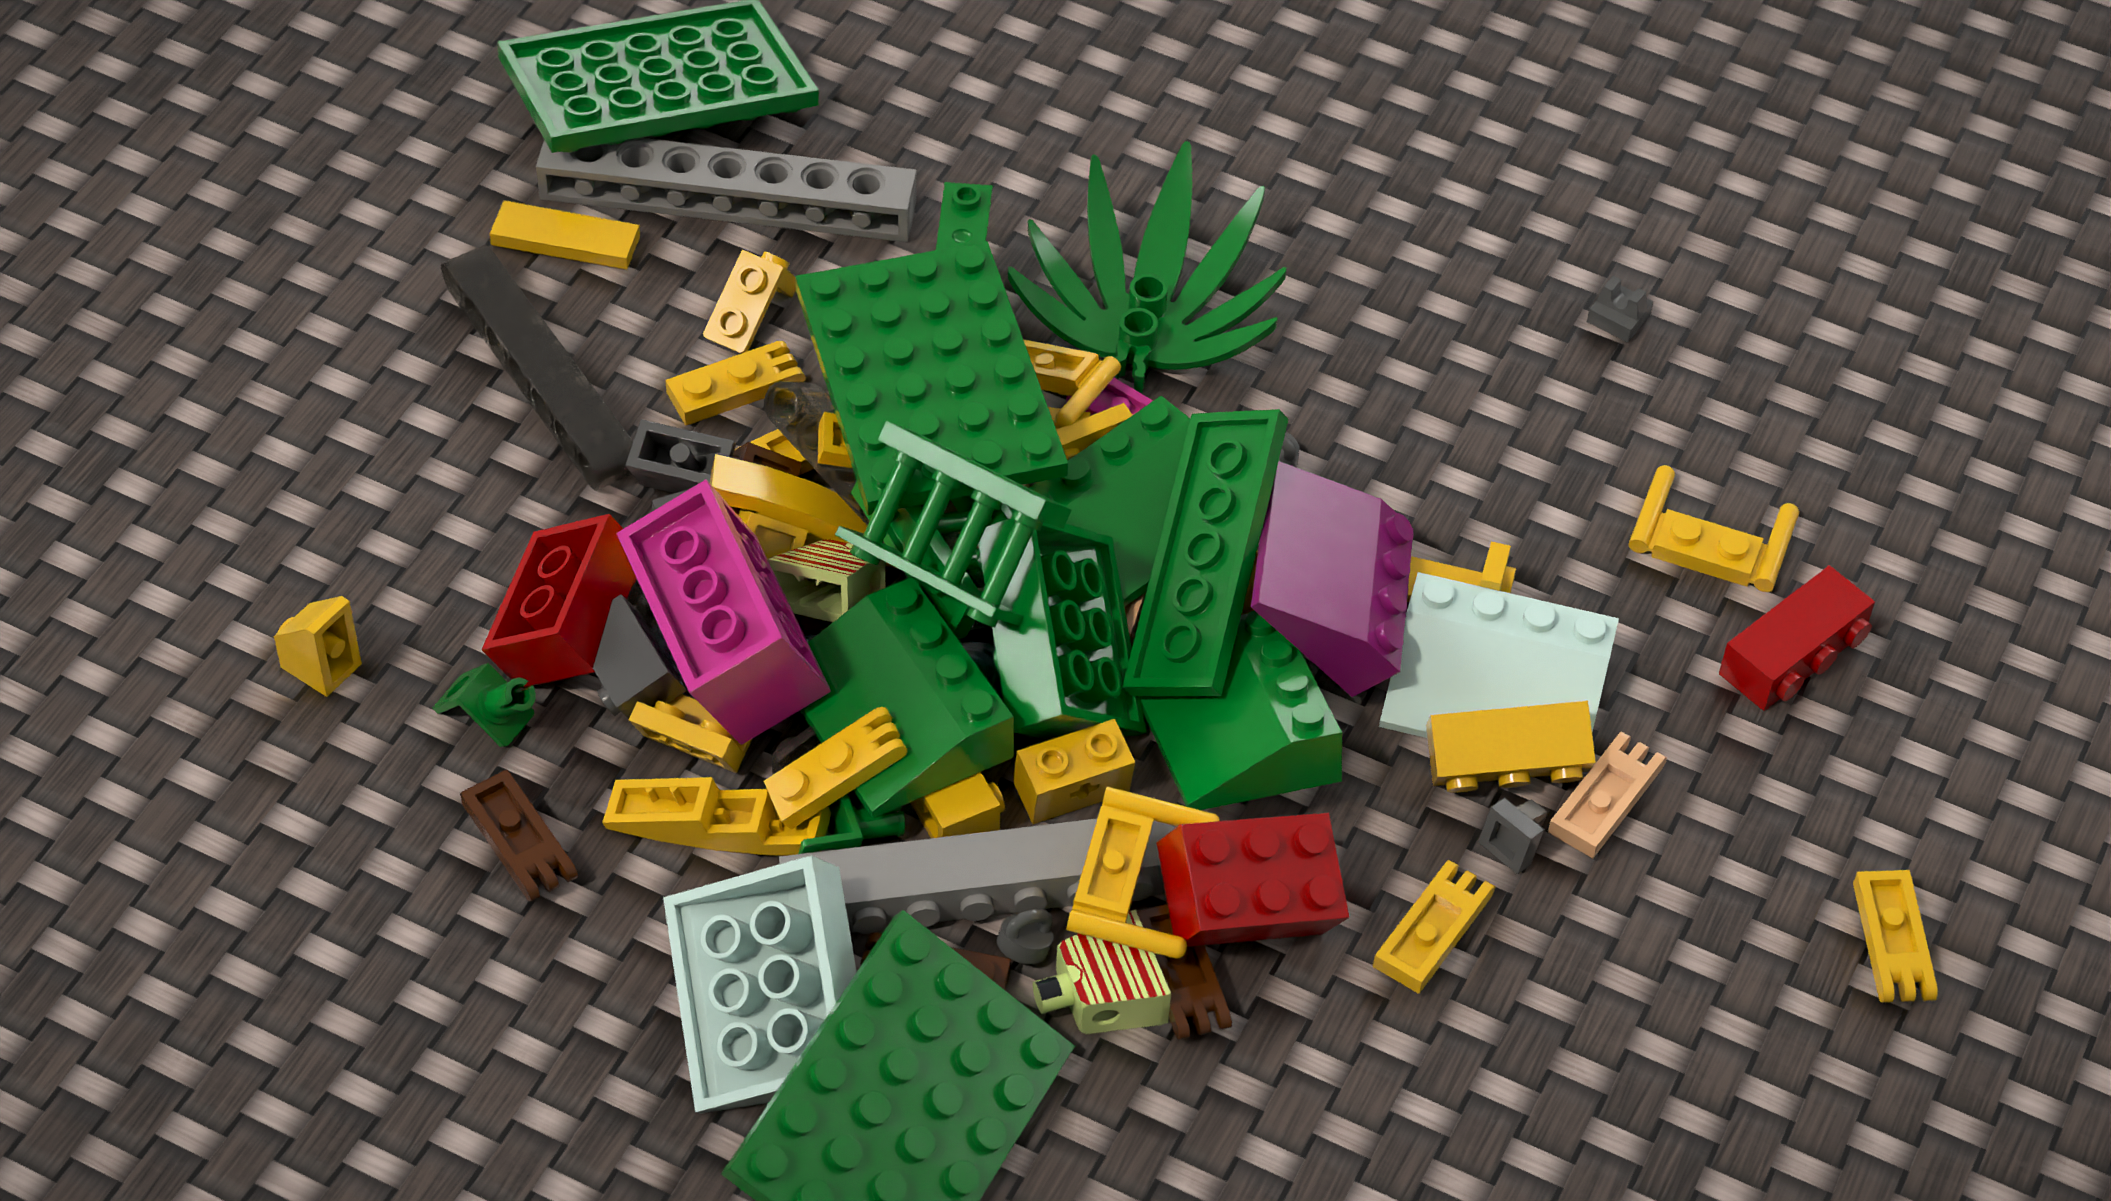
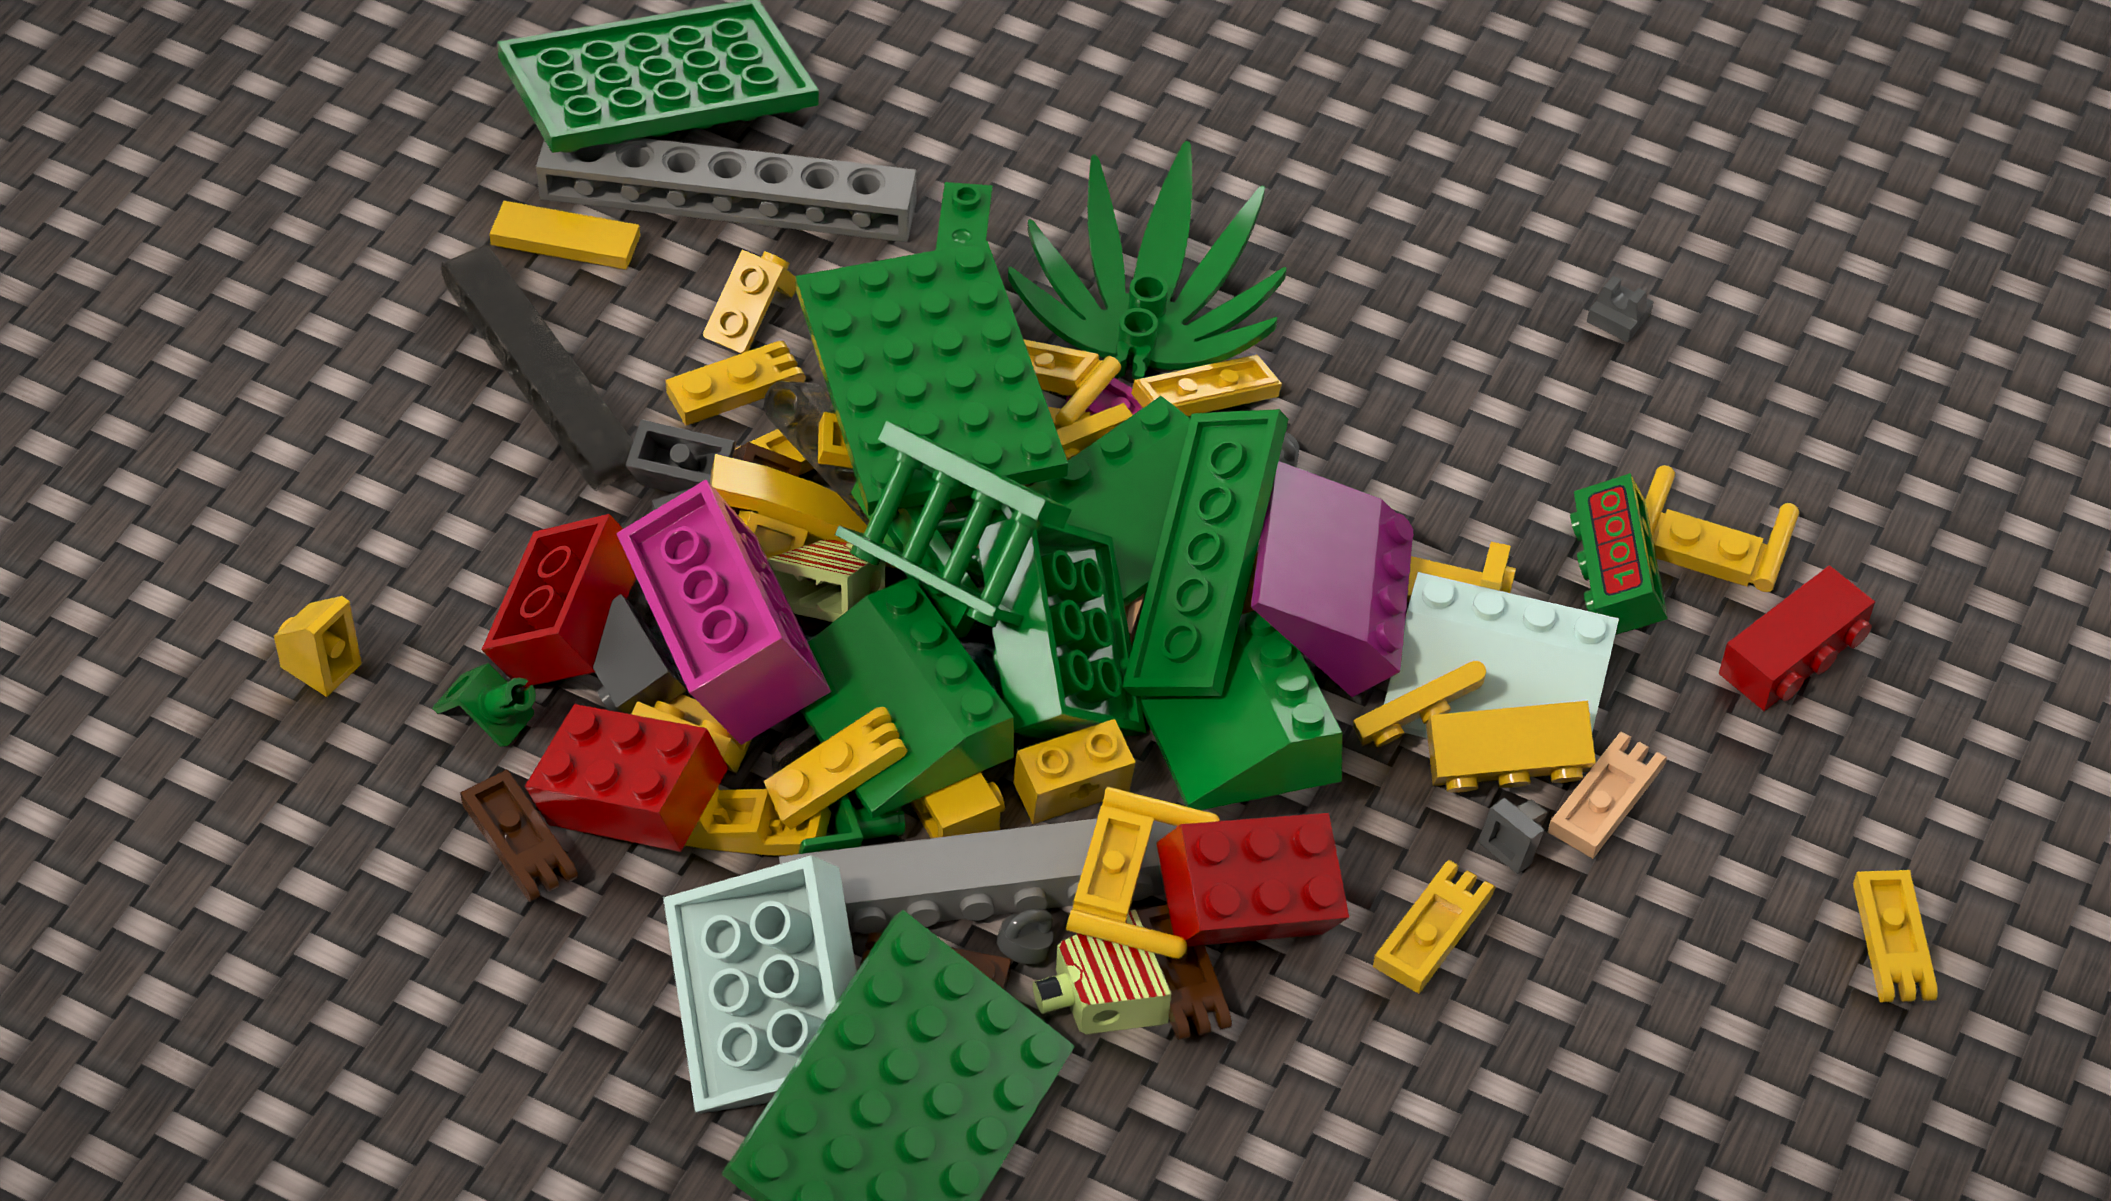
(627, 777): none -> red brick
(1211, 386): none -> yellow tile
(1433, 698): none -> yellow hinge
(1618, 554): none -> green brick

